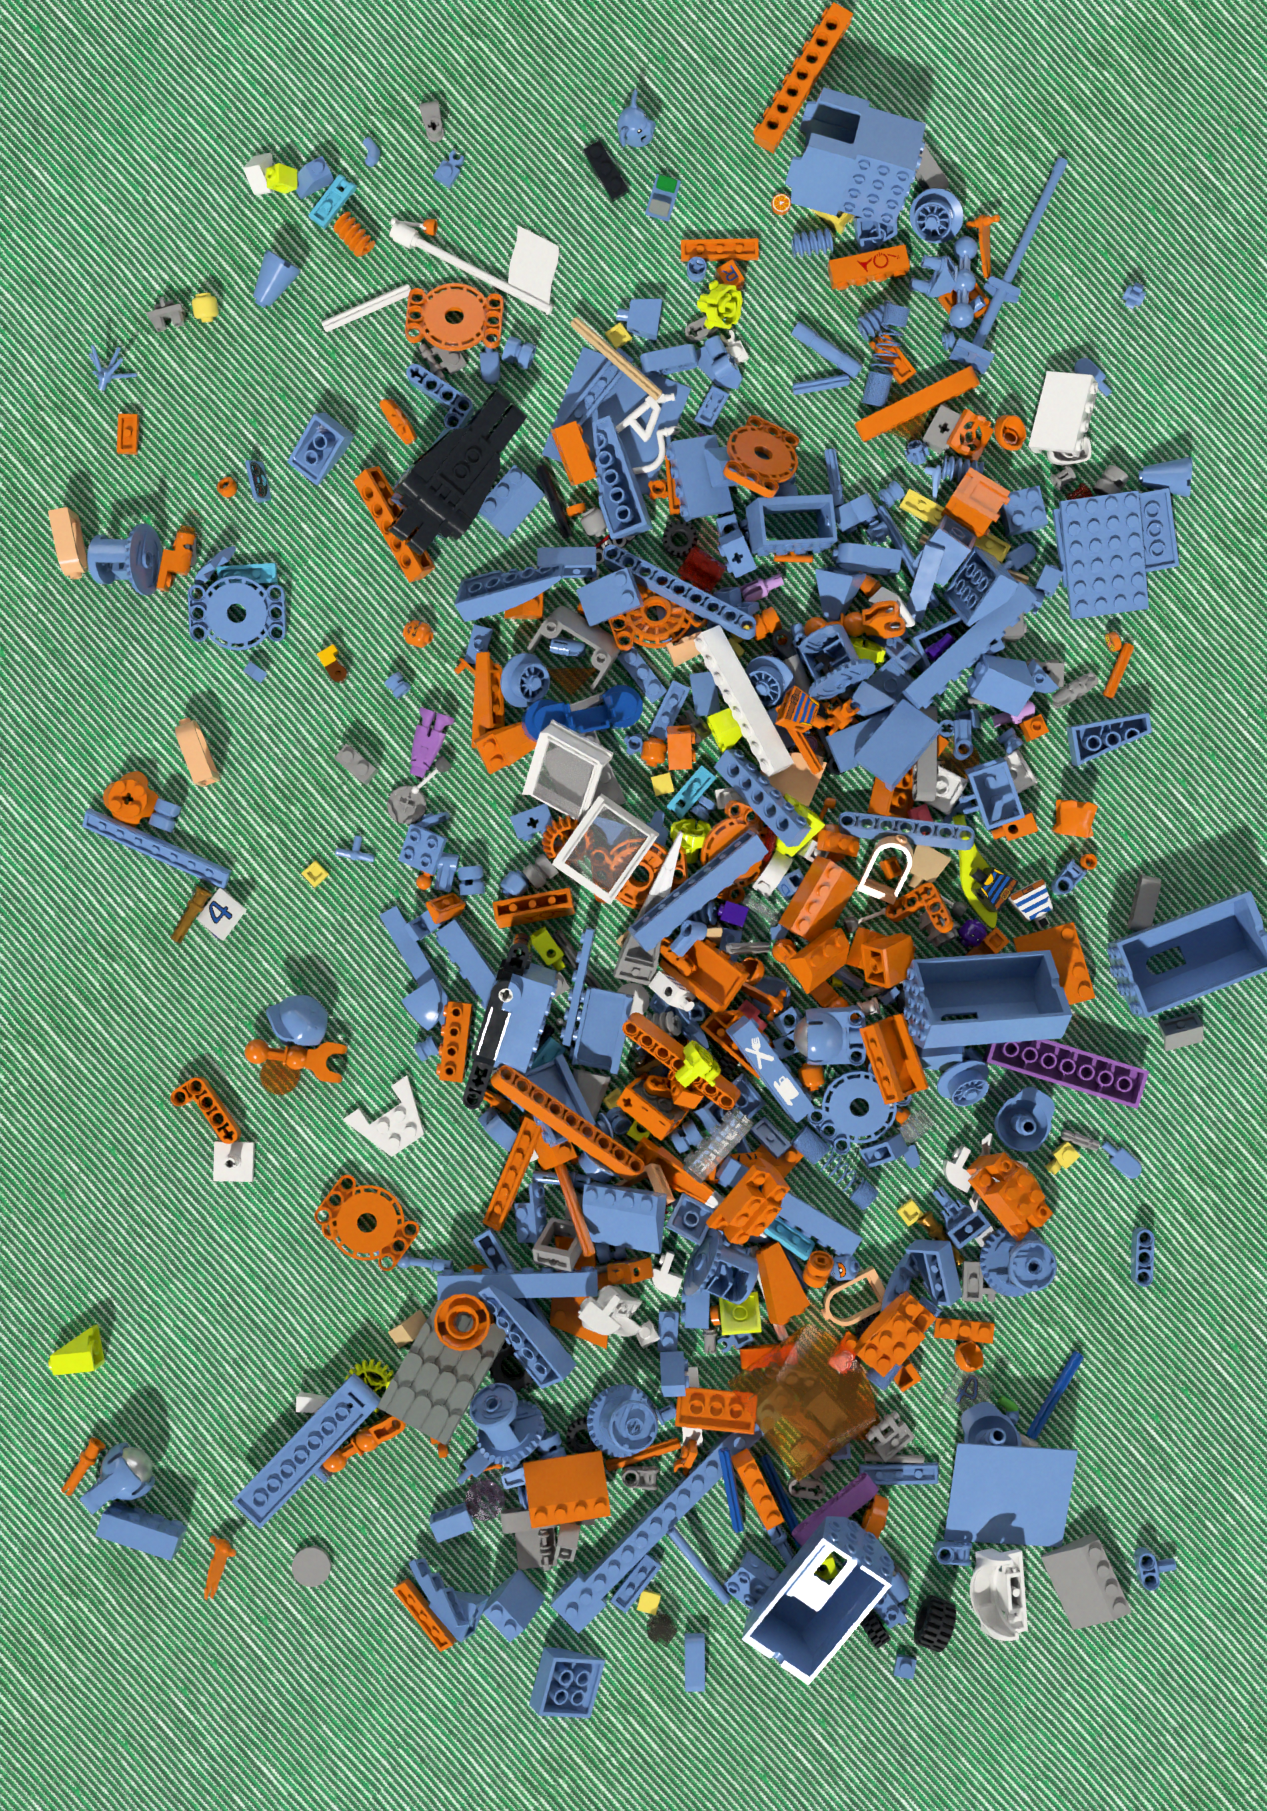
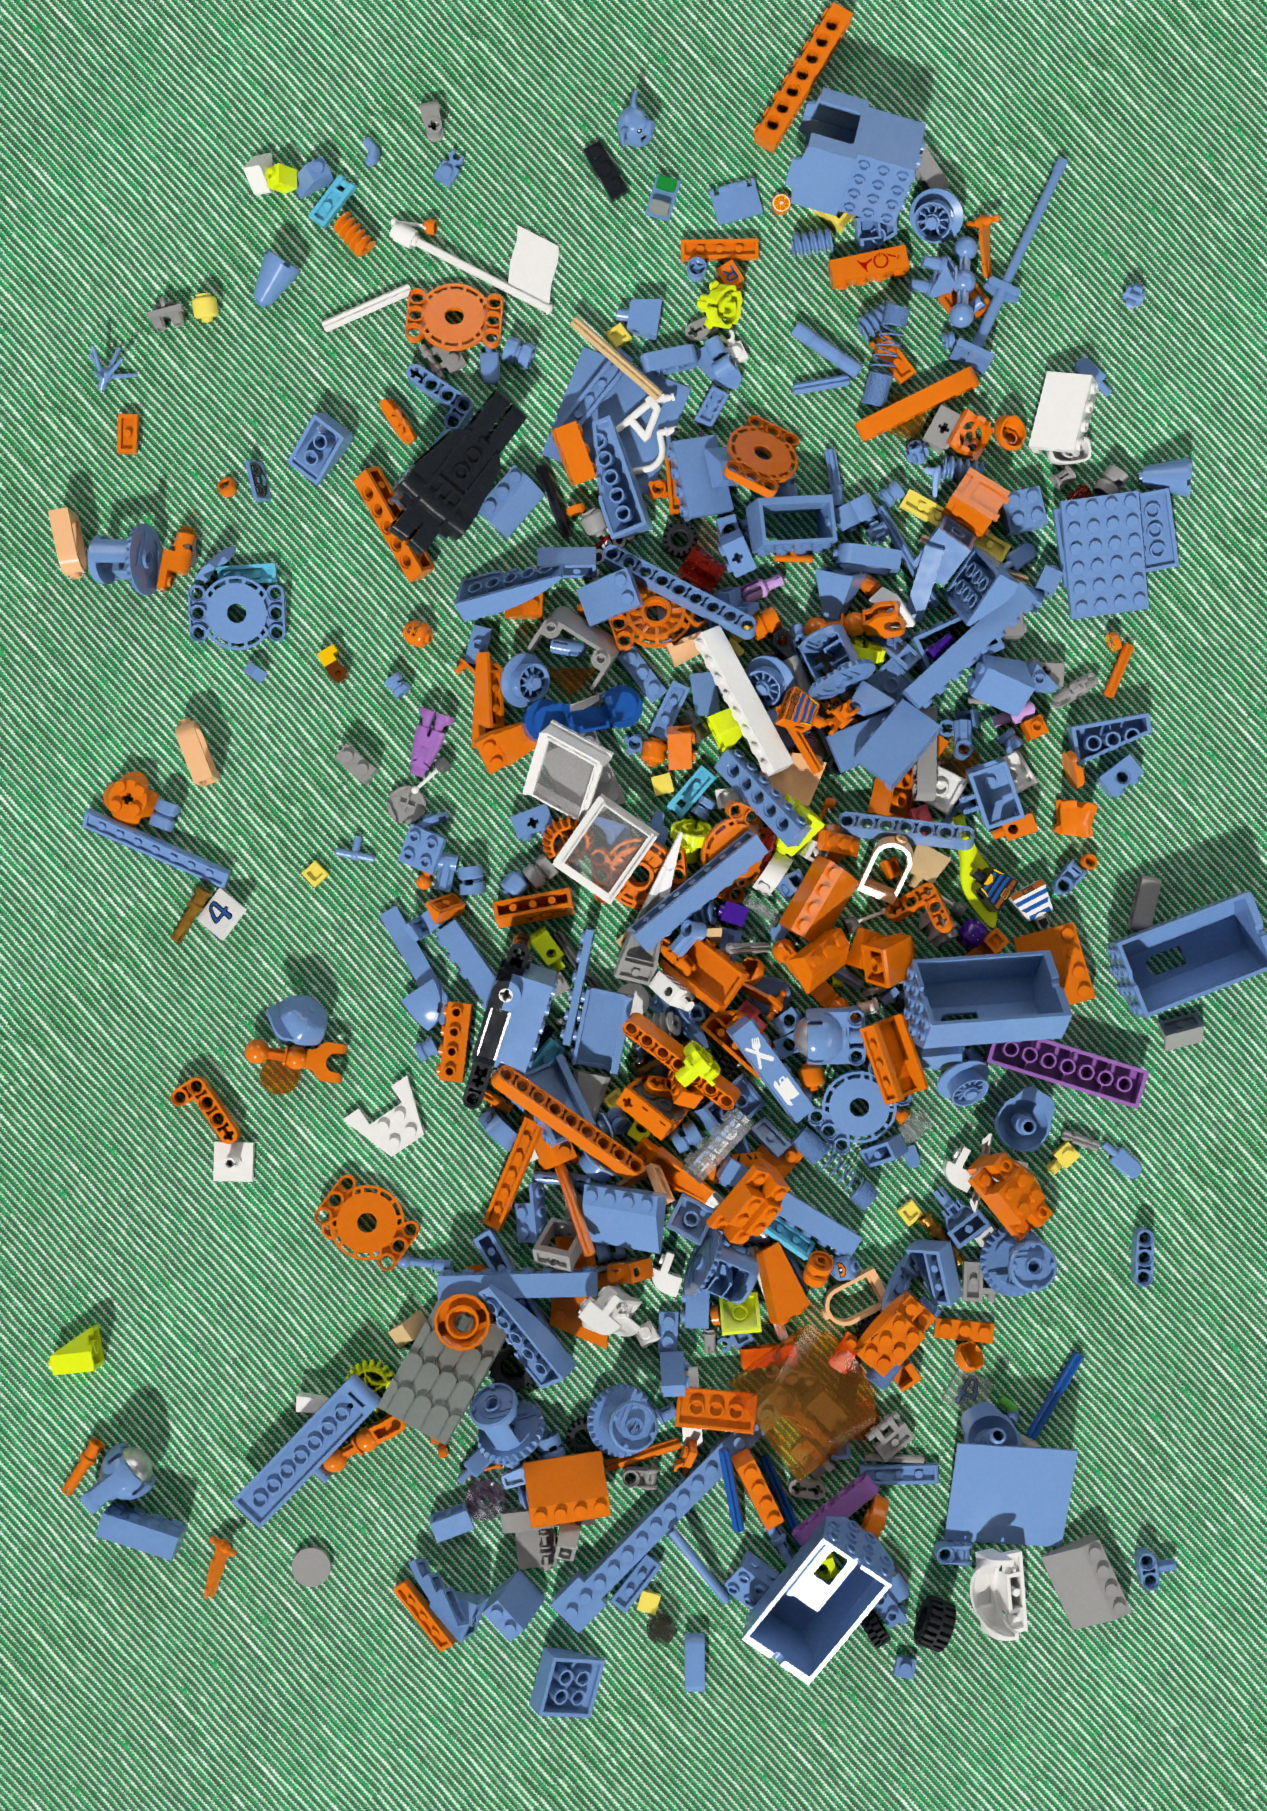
(736, 201): none -> medium blue piece
(1072, 771): none -> orange tile
(1108, 779): none -> medium blue brick

